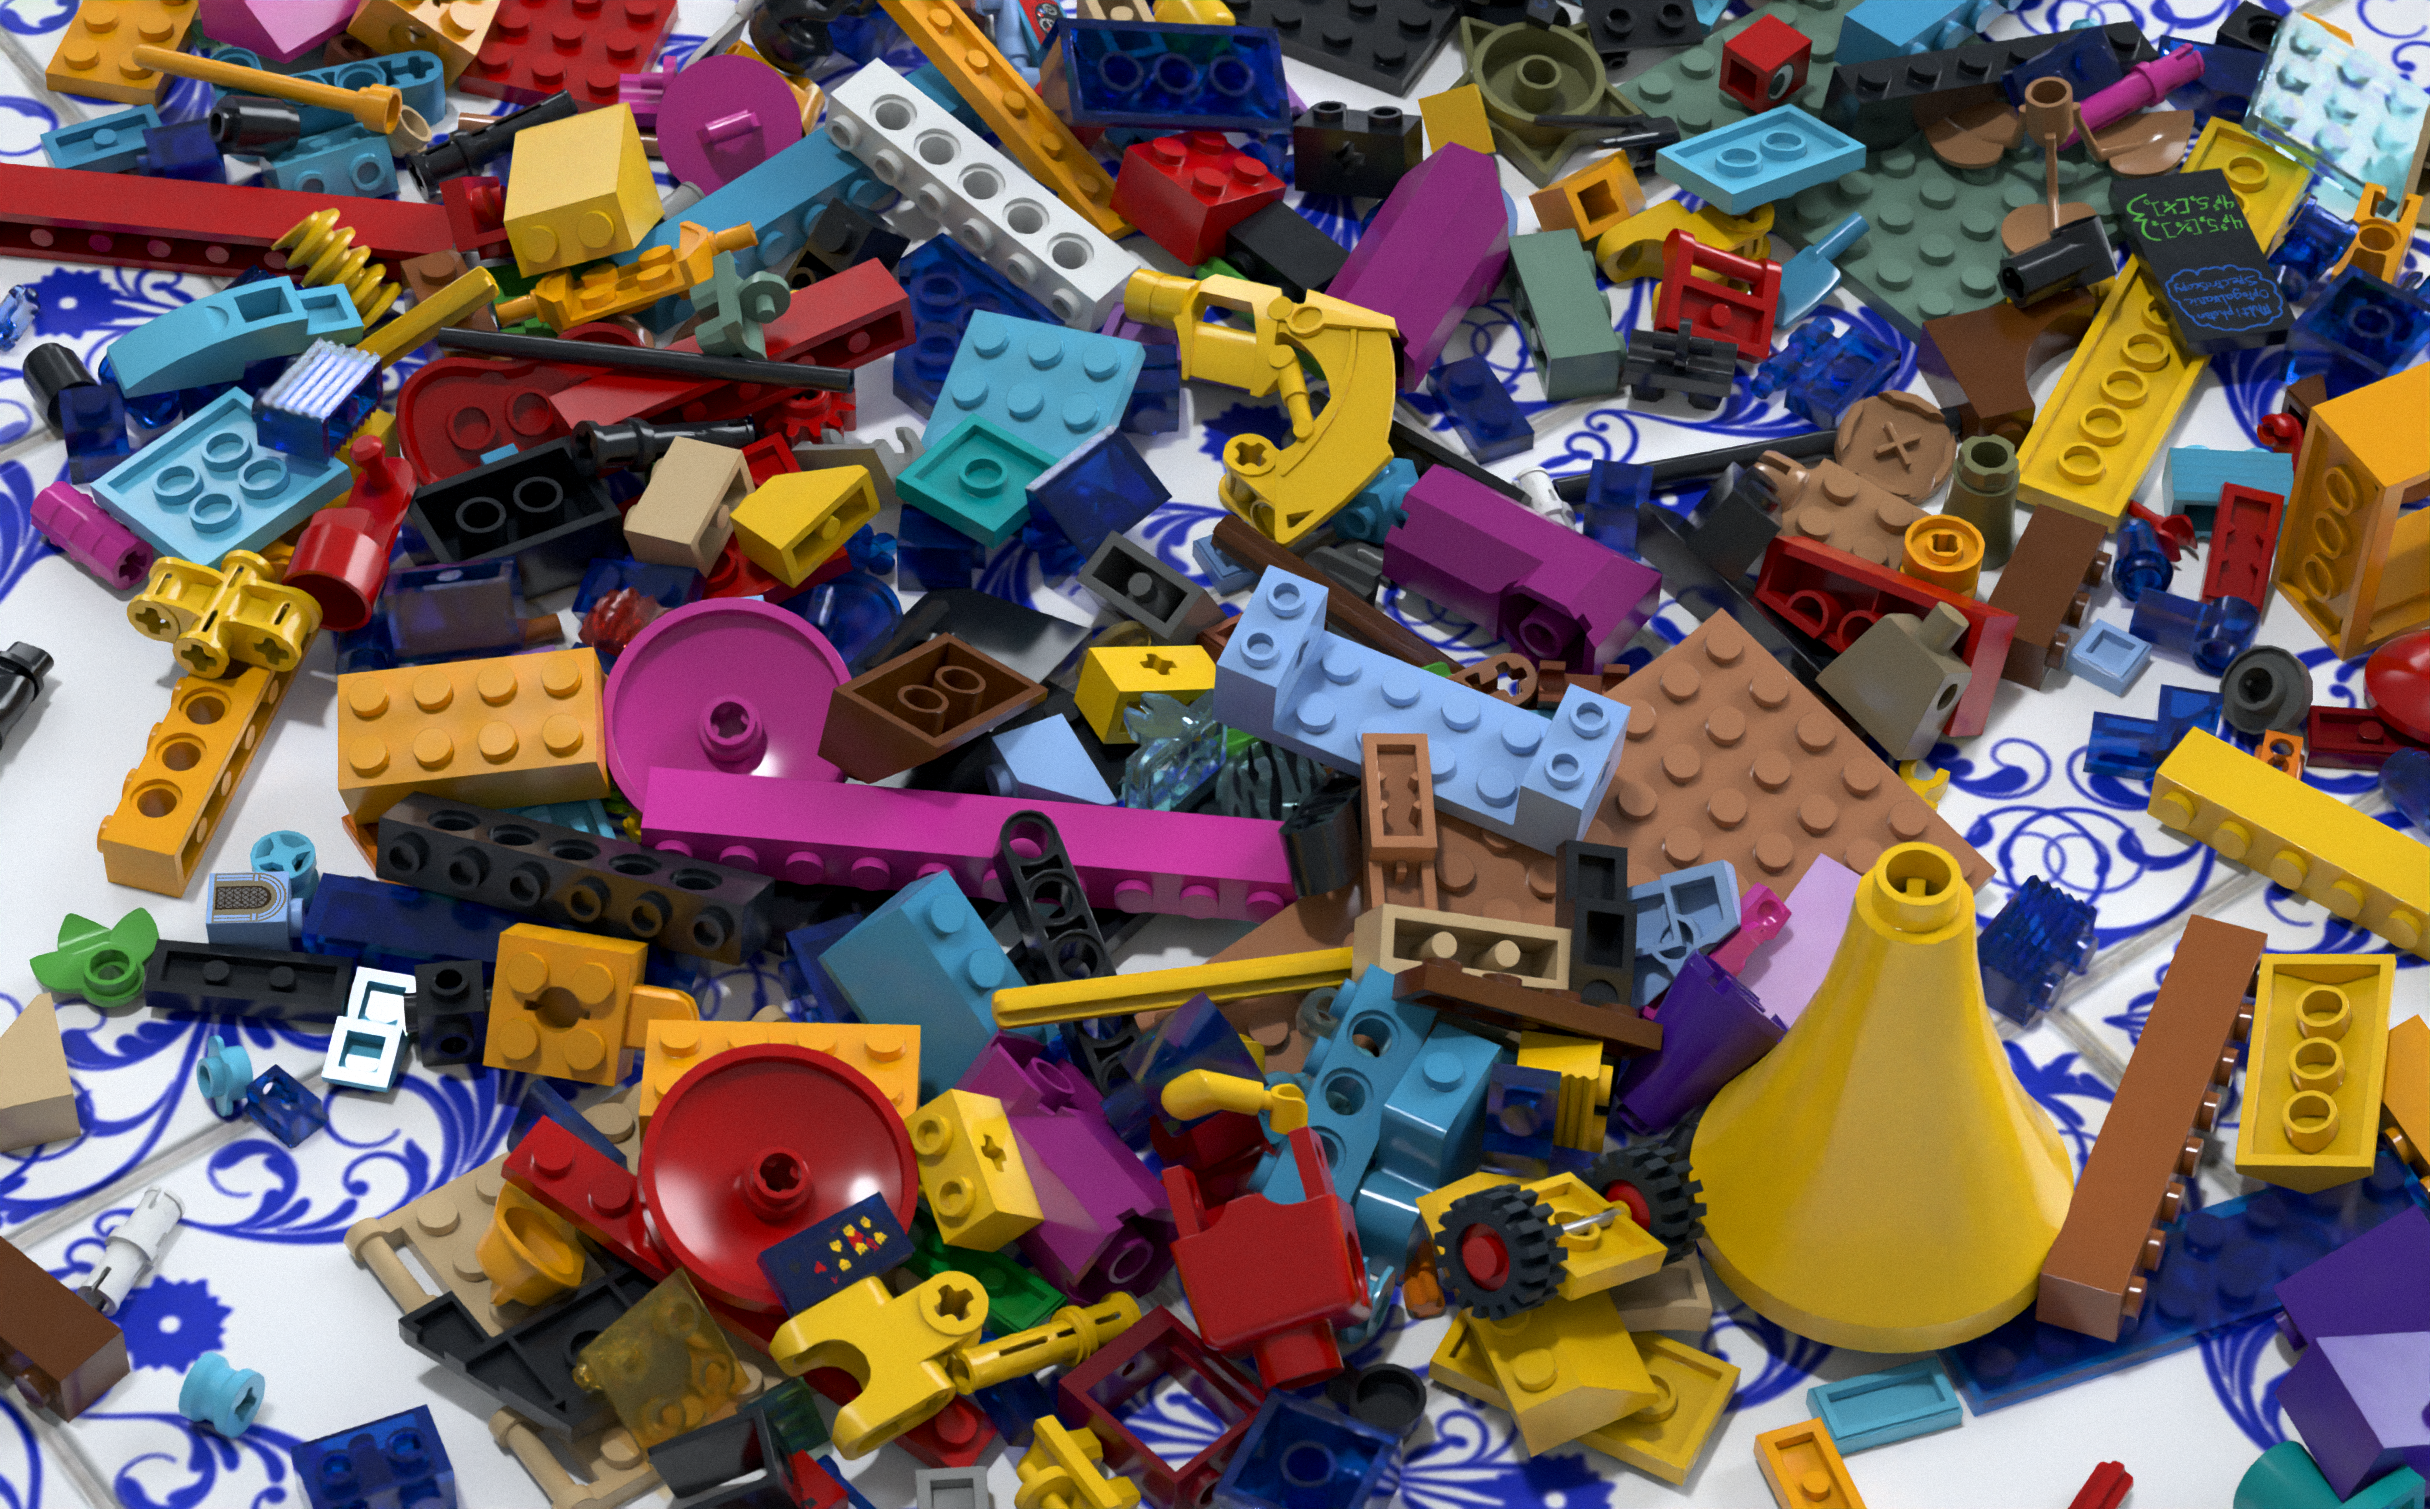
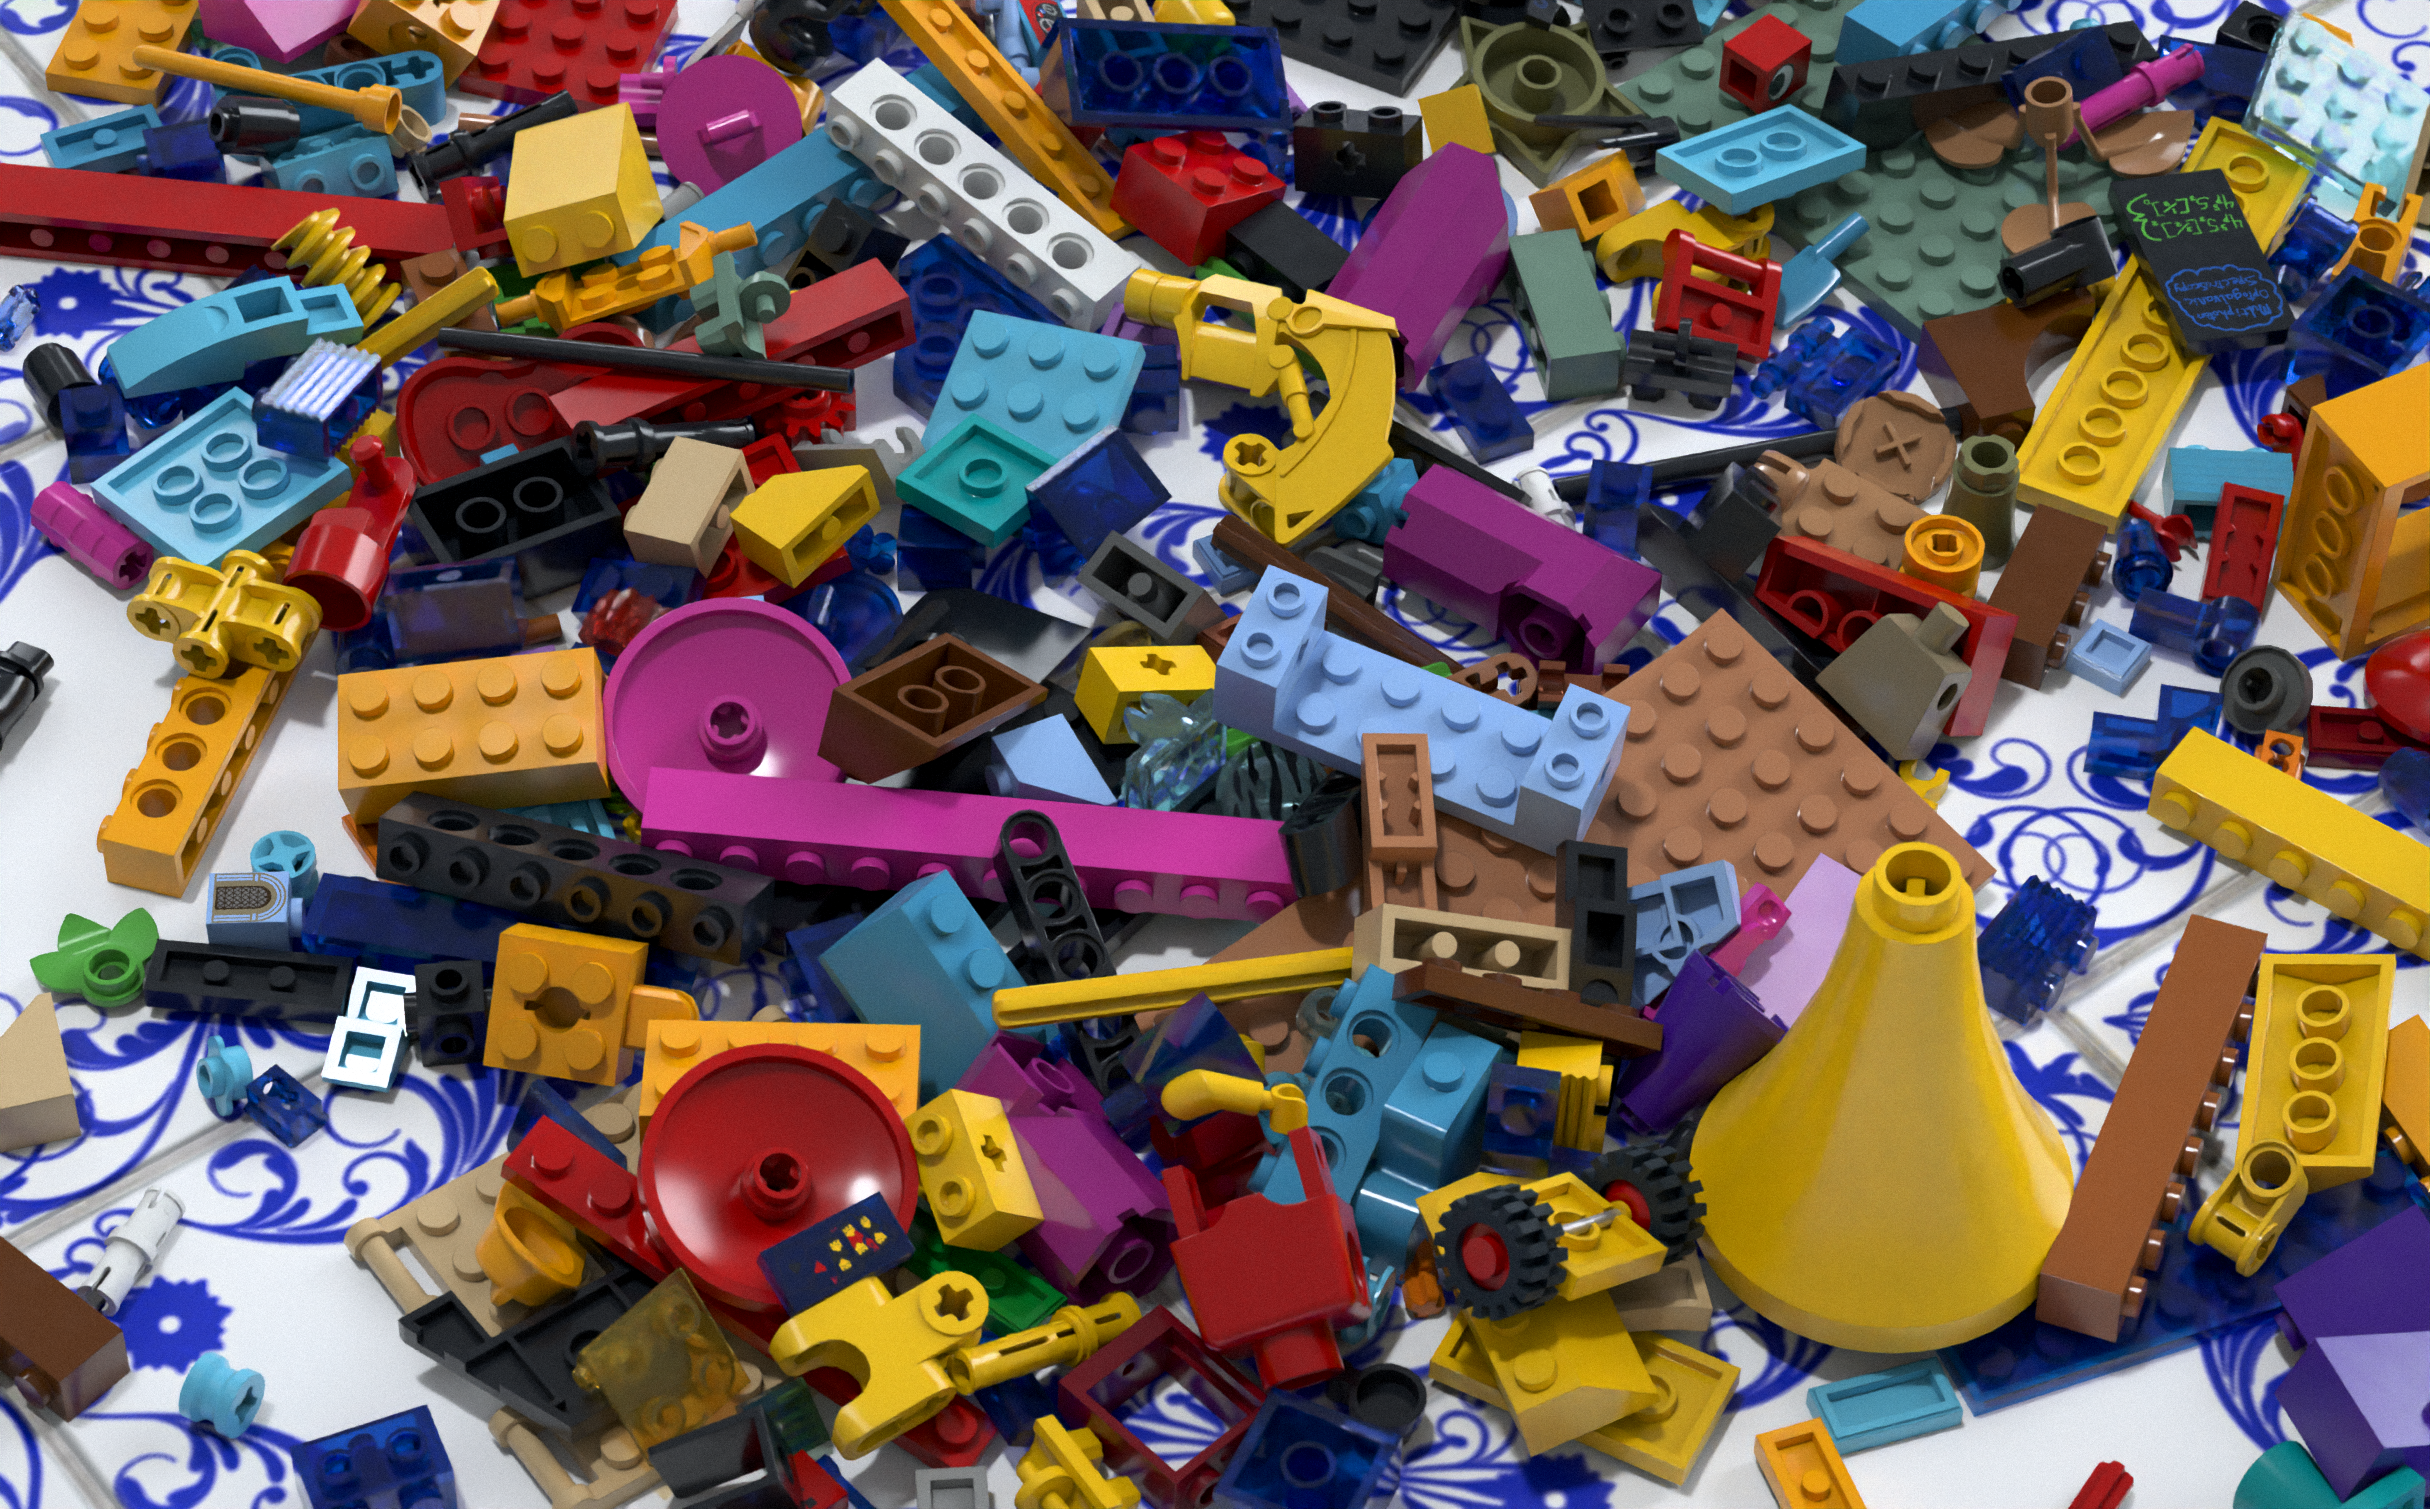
(2245, 1218): none -> yellow piece

